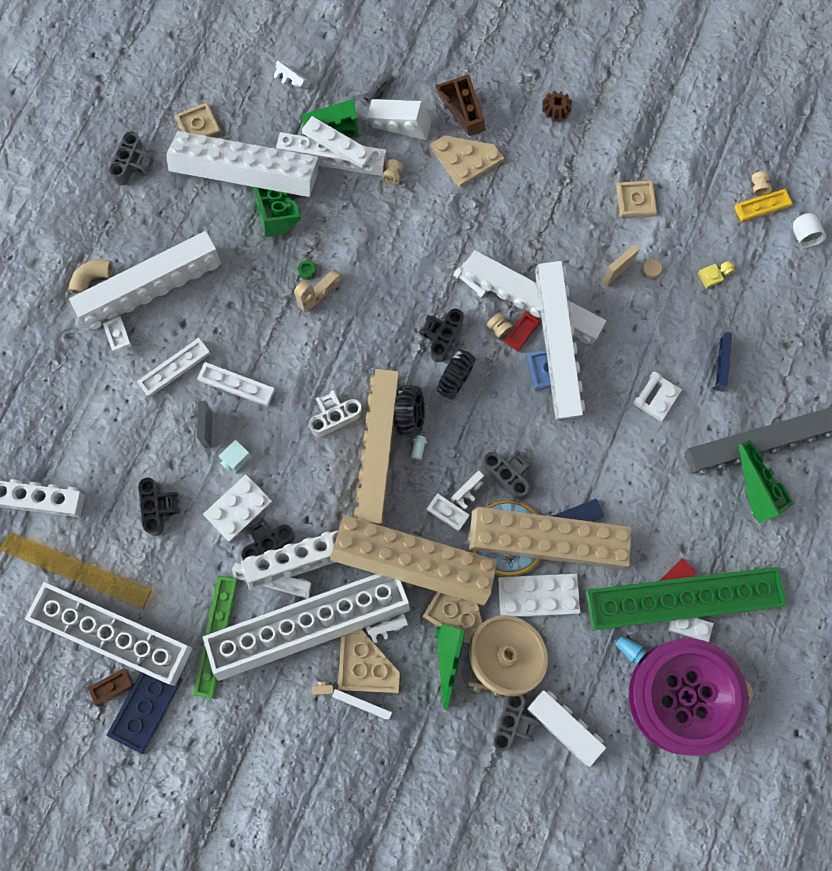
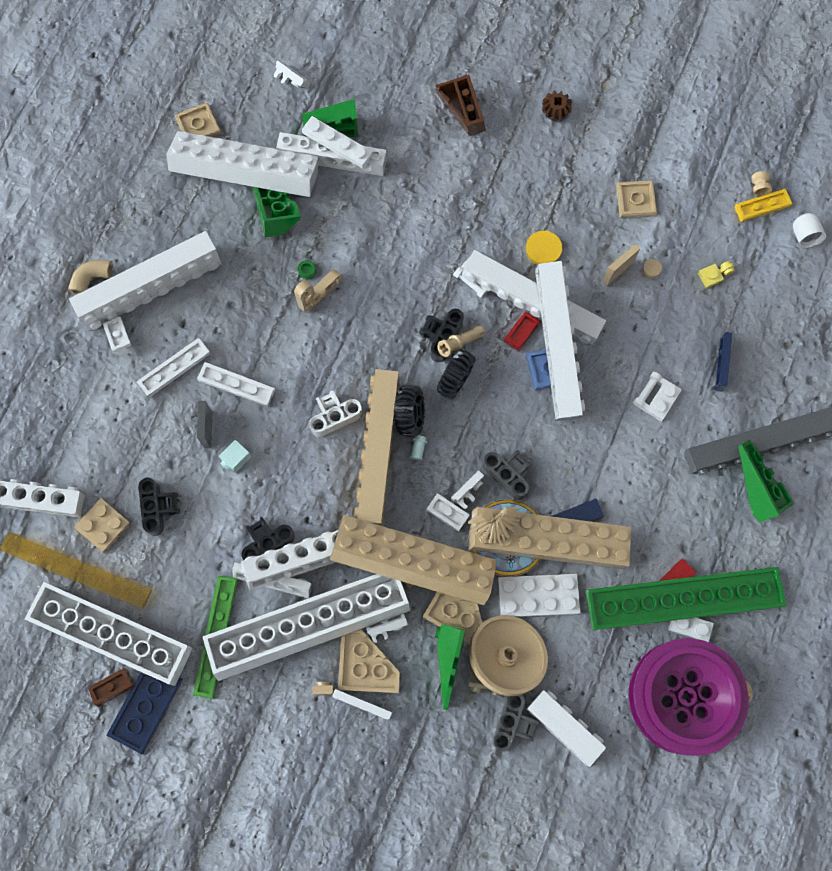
(102, 525): none -> tan plate
(137, 160): dark grey piece -> none
(237, 508): white plate -> none
(378, 88): dark grey pin -> none
(392, 171): tan wheel -> none
(400, 117): white wedge -> none
(456, 342): none -> tan pin
(465, 158): tan plate -> none
(497, 526): none -> tan hair
(499, 325): tan wheel -> none
(543, 247): none -> yellow tile
(631, 649): medium azure cone -> none

